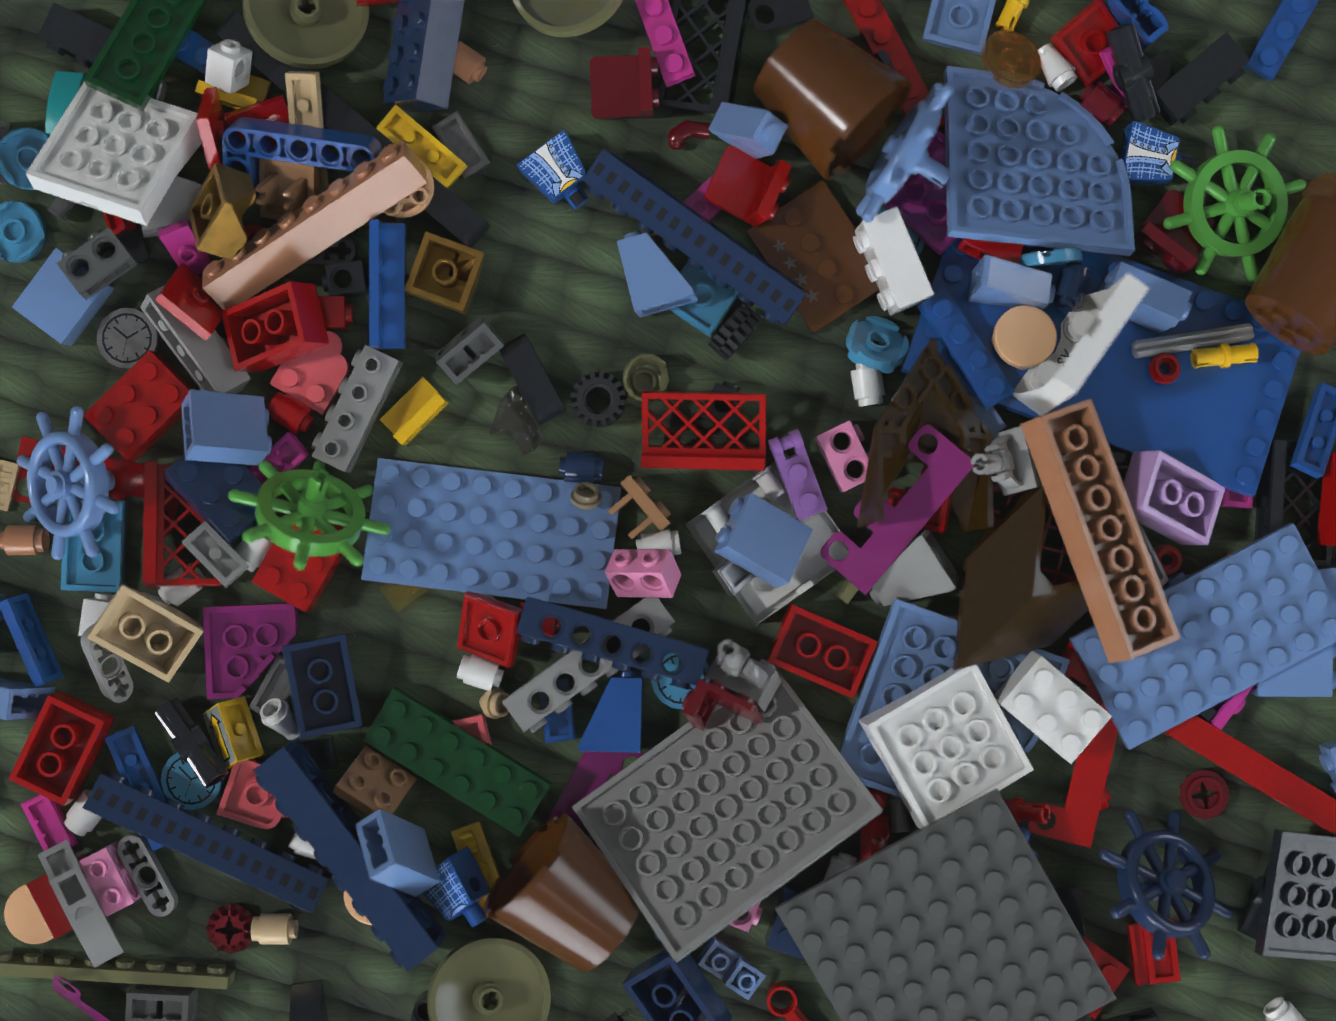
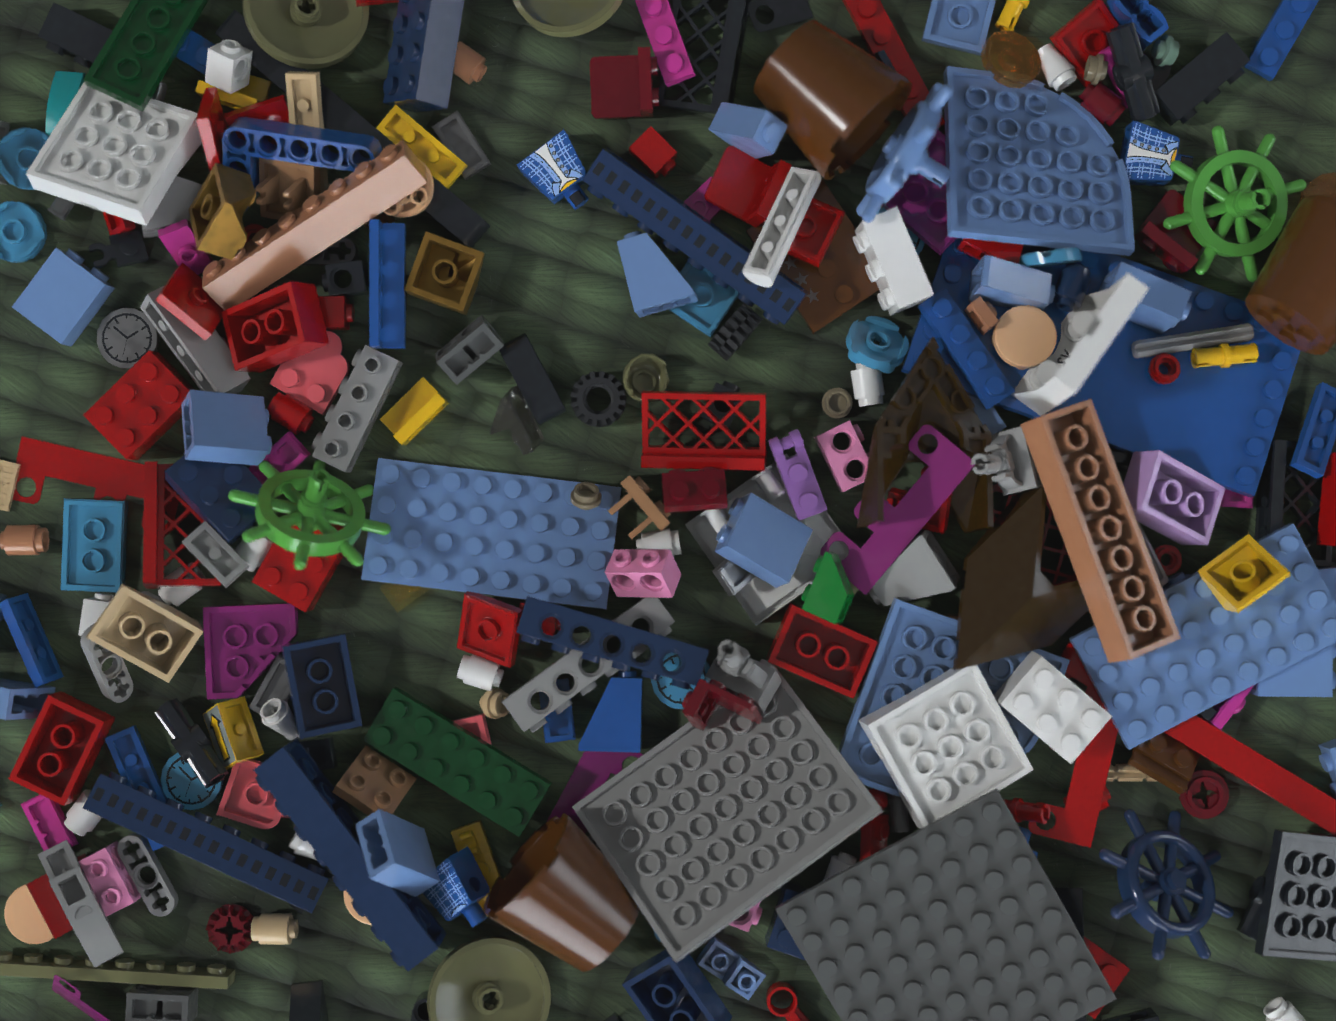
(68, 483): medium blue piece -> none
(101, 270): dark grey brick -> none
(581, 467): dark blue brick -> none
(654, 153): none -> red brick
(686, 130): dark red arm -> none
(694, 490): none -> dark red bracket
(781, 226): none -> white brick
(816, 232): none -> red plate
(830, 591): none -> green slope
(837, 403): none -> dark tan plate
(982, 315): none -> nougat plate
(1095, 69): none -> dark tan plate
(1126, 773): none -> tan axle
(1146, 968): red plate -> none
(1165, 51): none -> sand green plate
(1165, 761): none -> reddish brown plate
(1242, 574): none -> yellow slope

